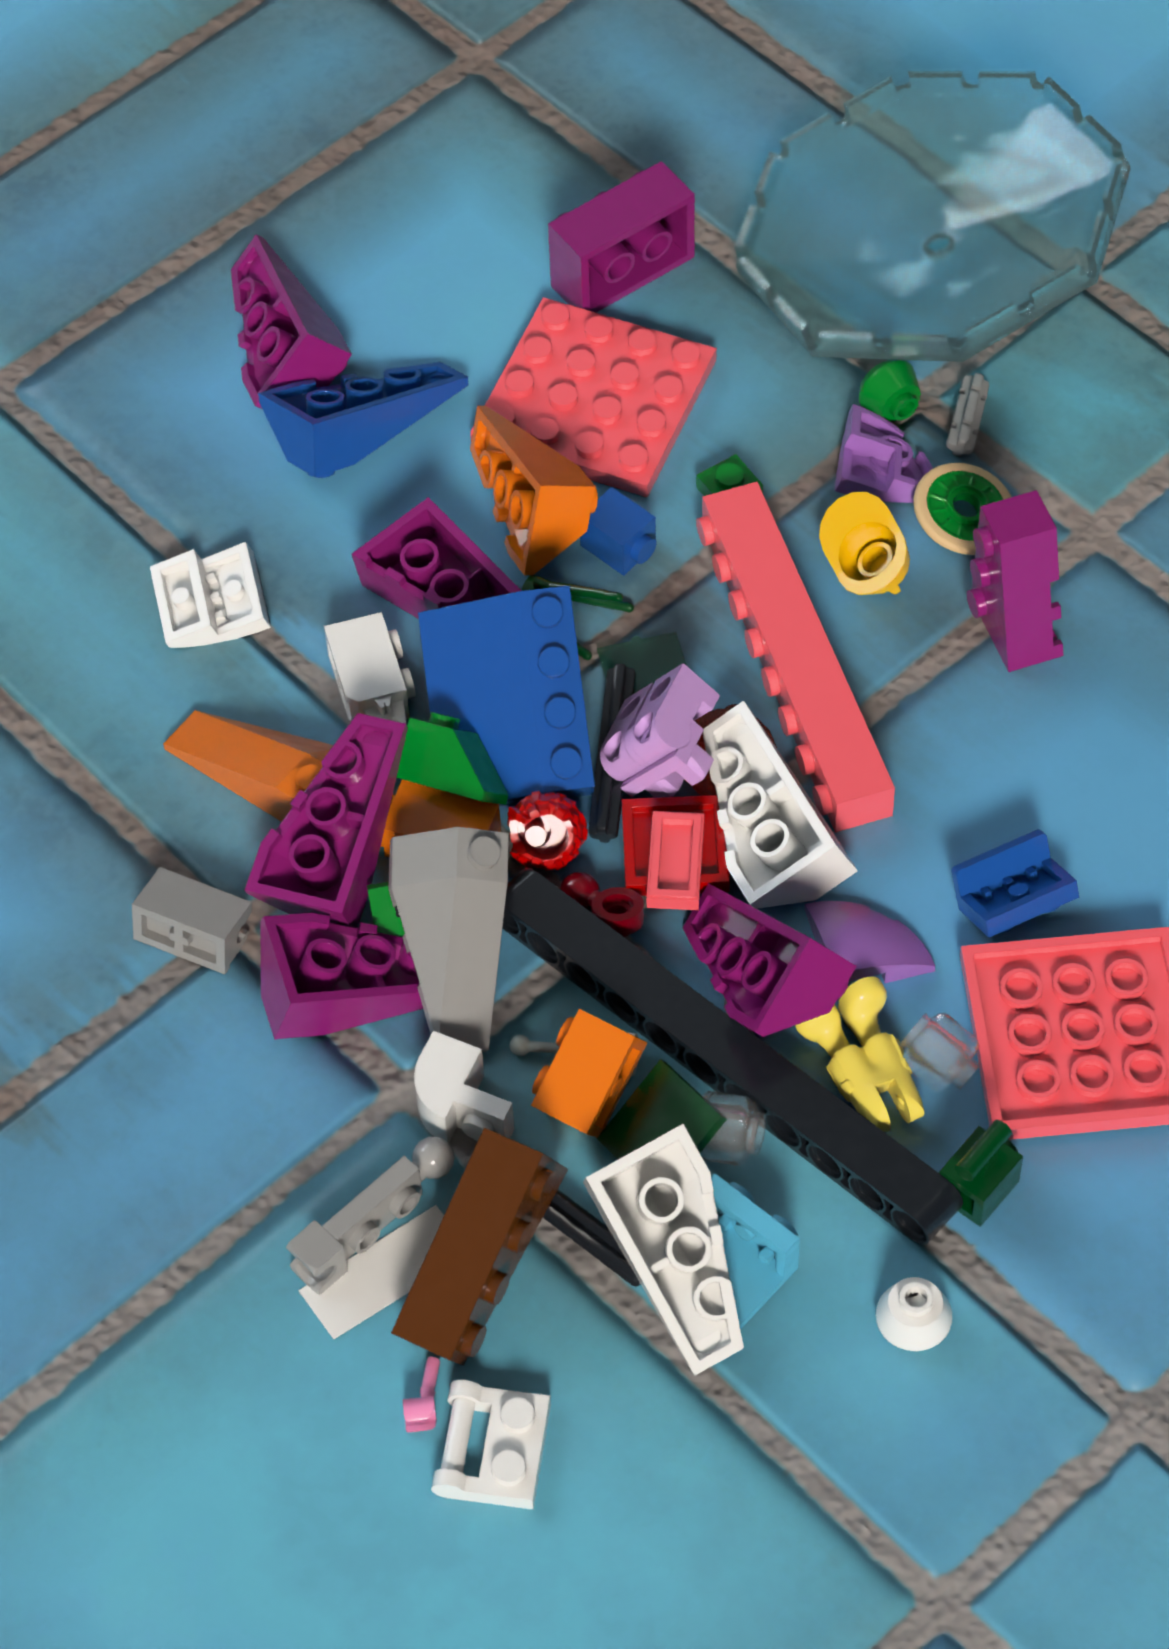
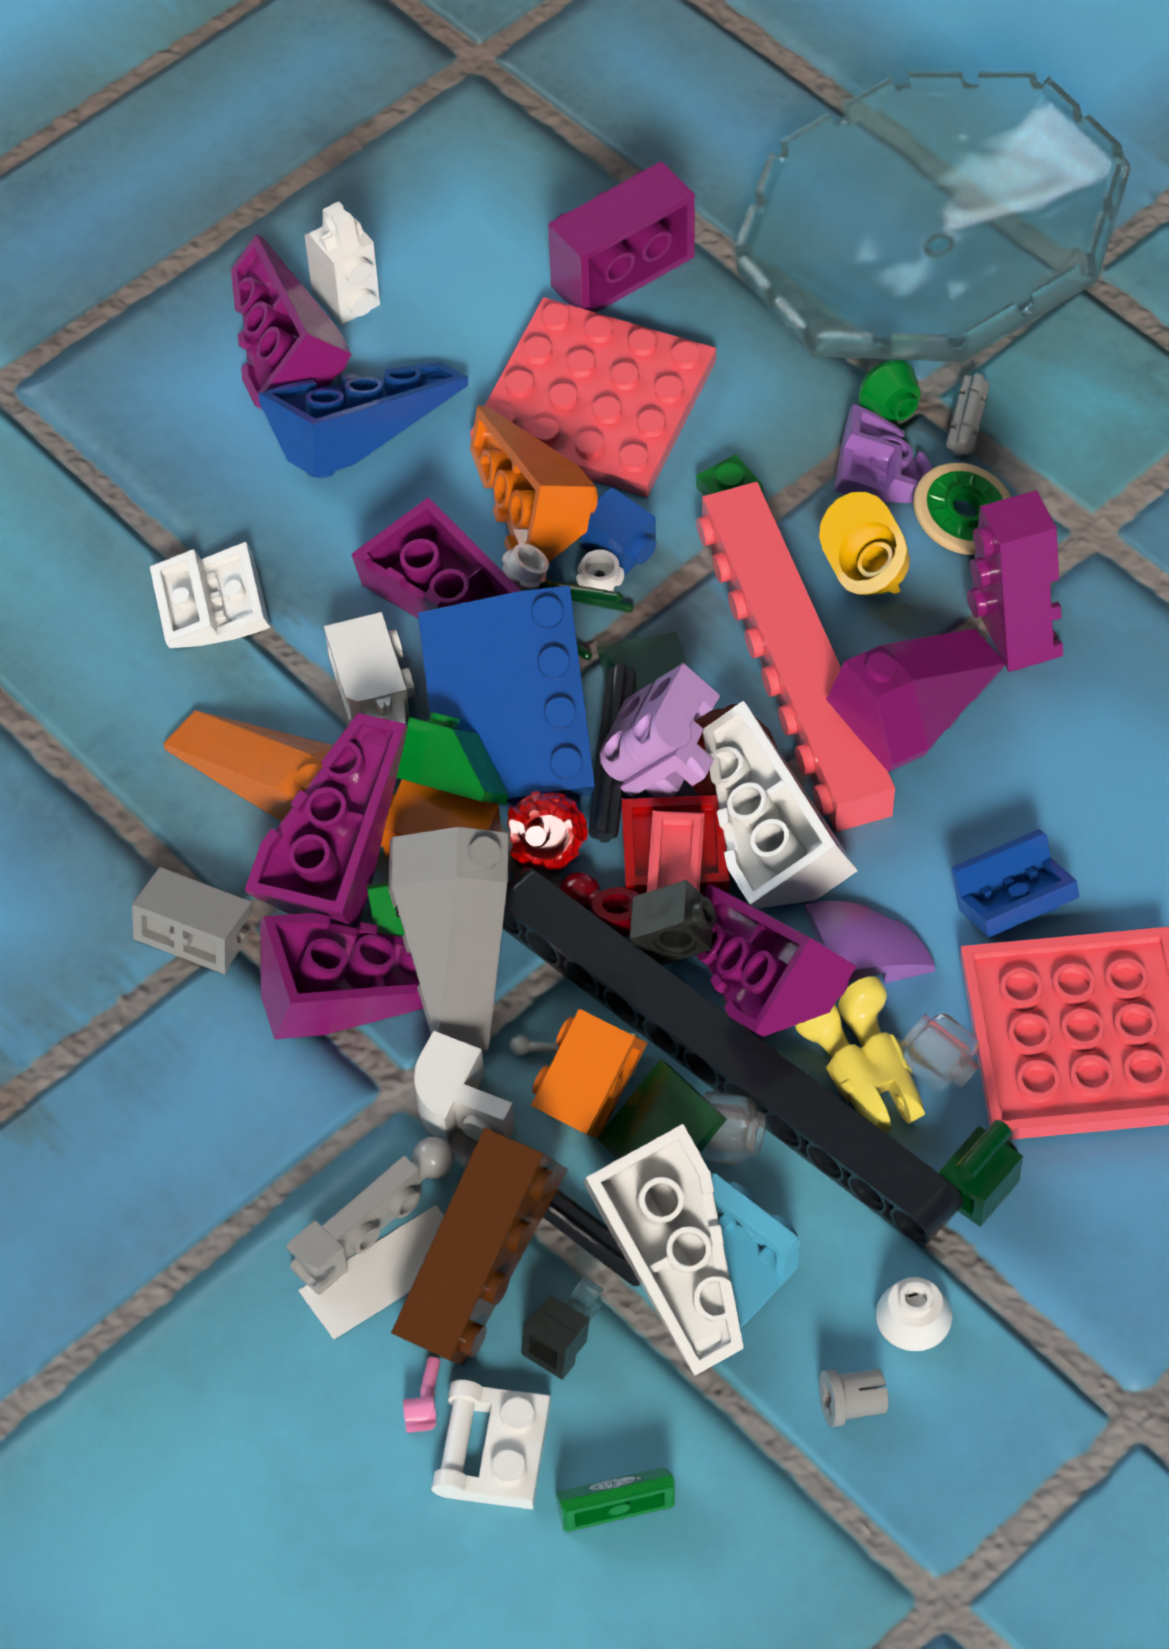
(342, 265): none -> white hinge
(525, 566): none -> white plate
(560, 1330): none -> pearl dark grey piece
(600, 563): none -> white plate
(616, 1499): none -> green slope
(672, 922): none -> pearl dark grey brick
(852, 1395): none -> light grey bush
(912, 691): none -> magenta wedge

